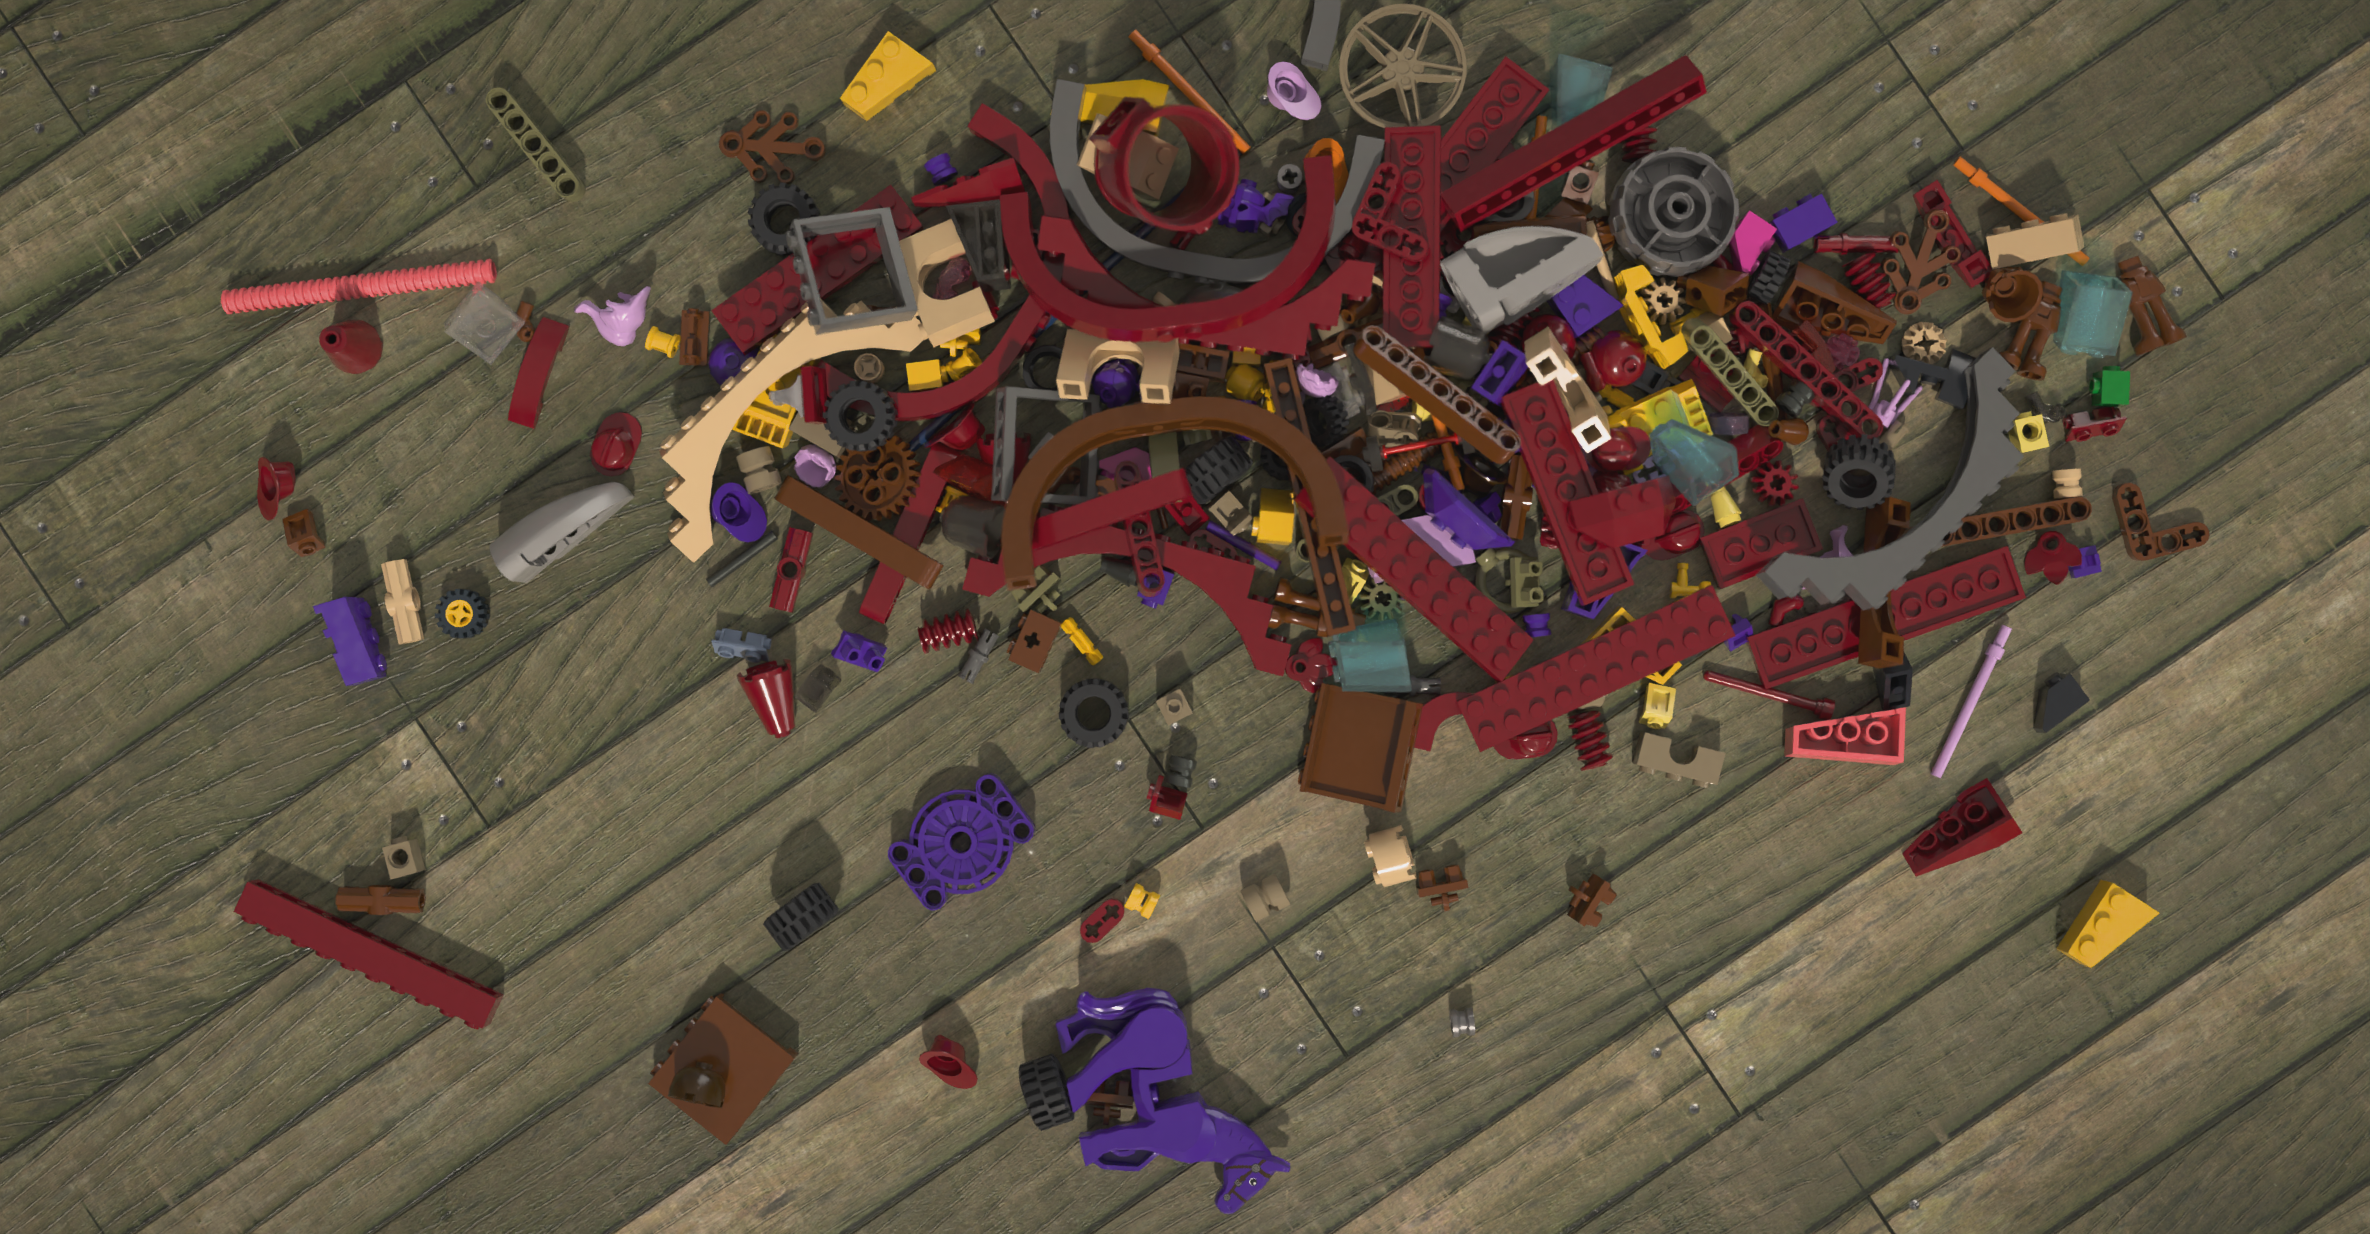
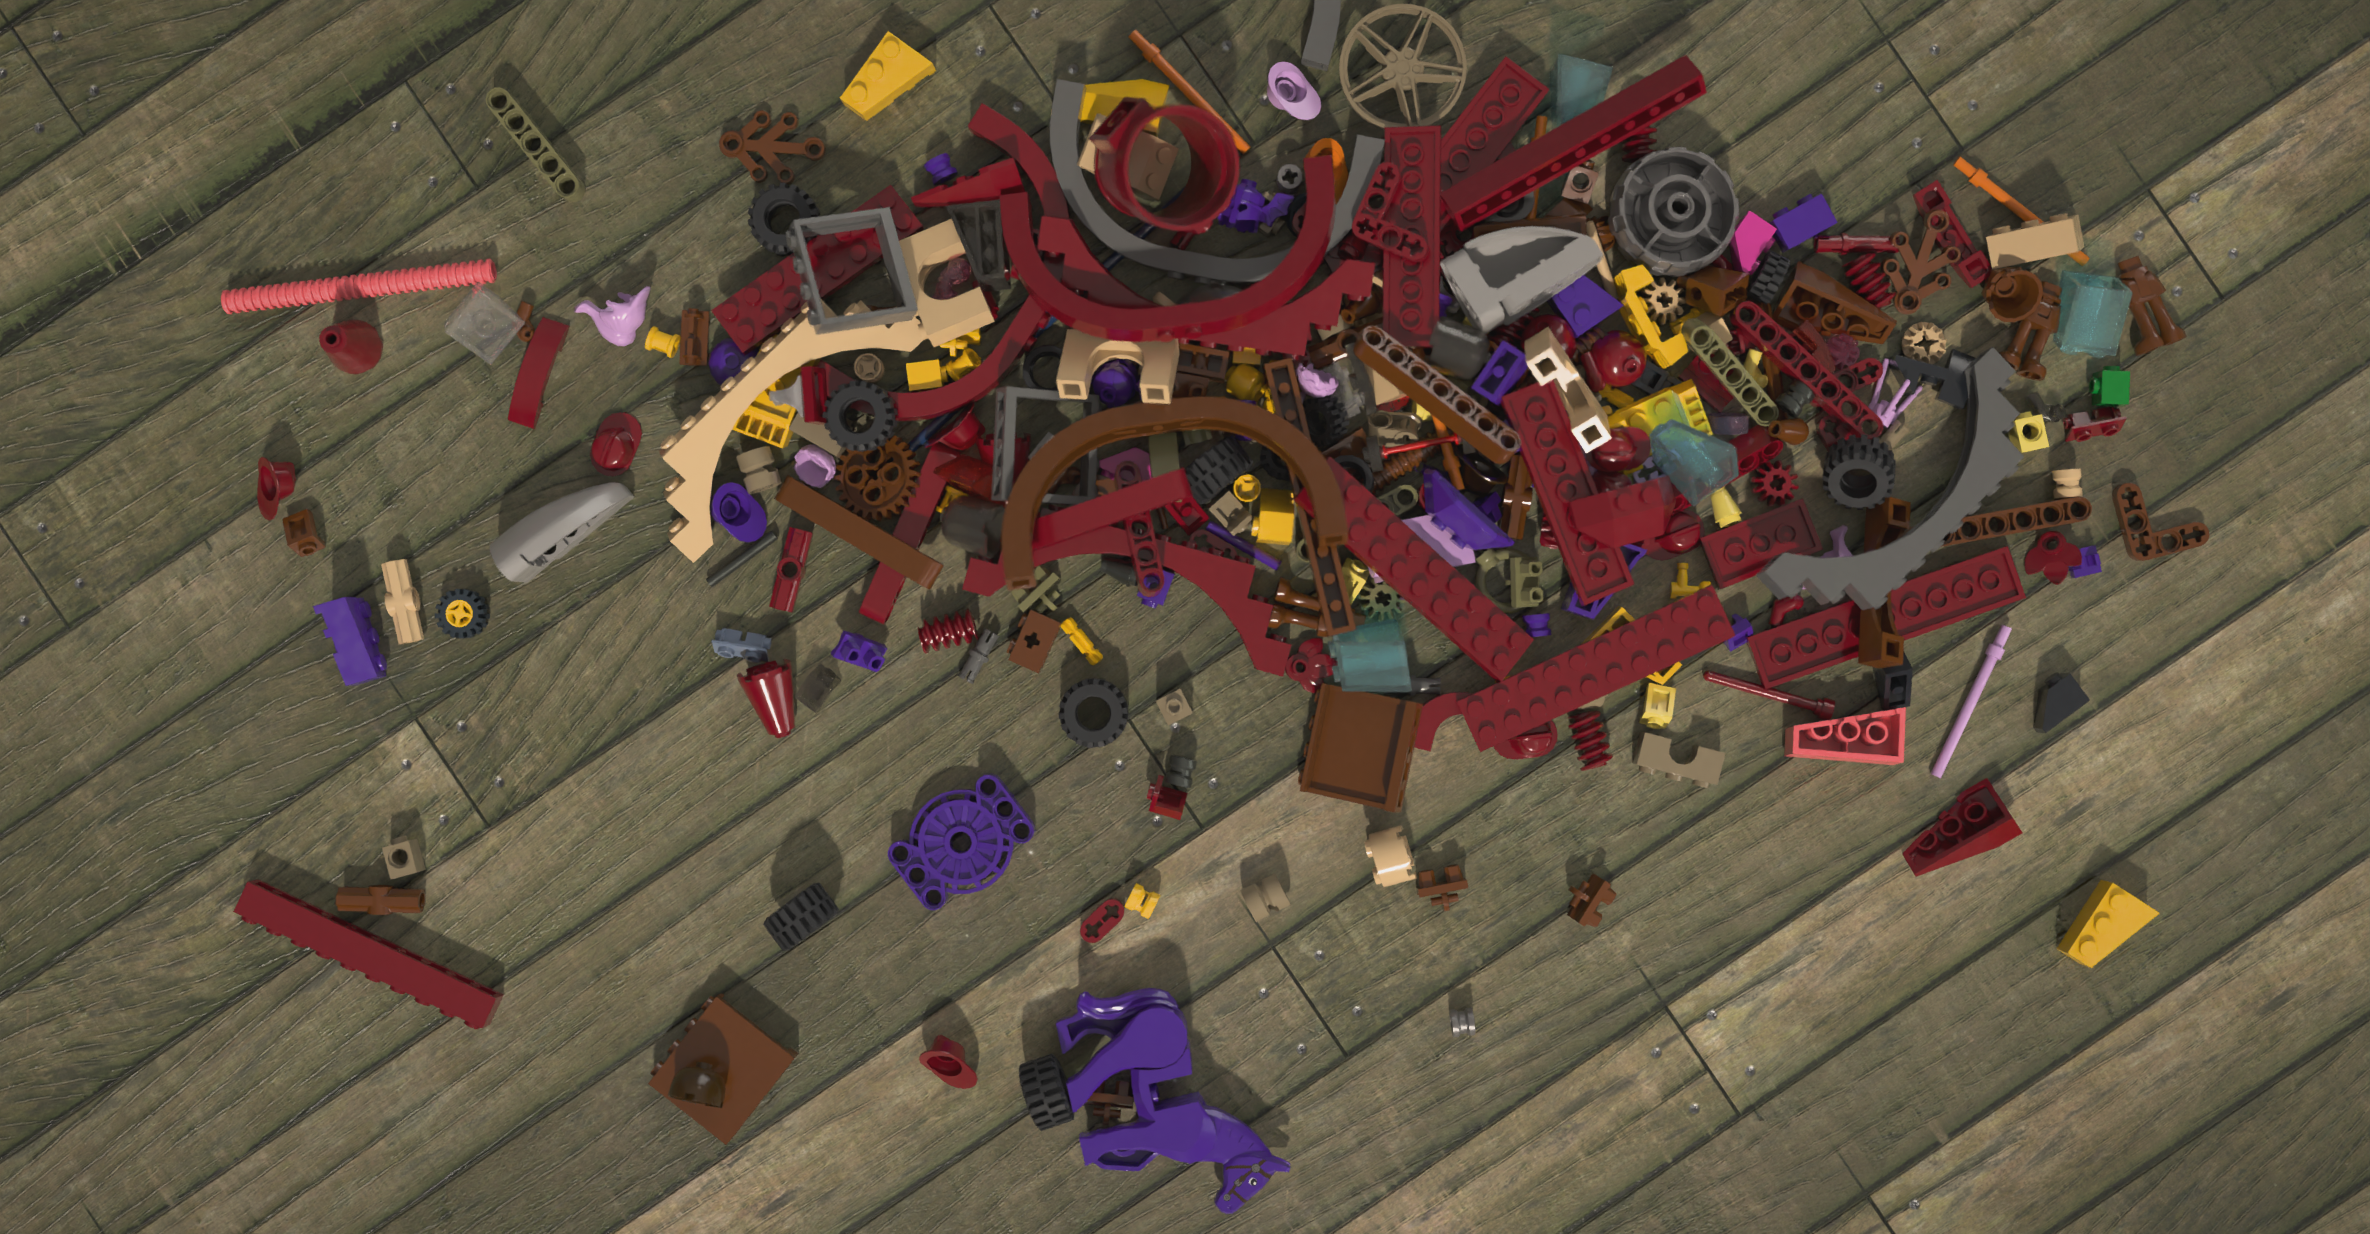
(1247, 488): none -> yellow wheel

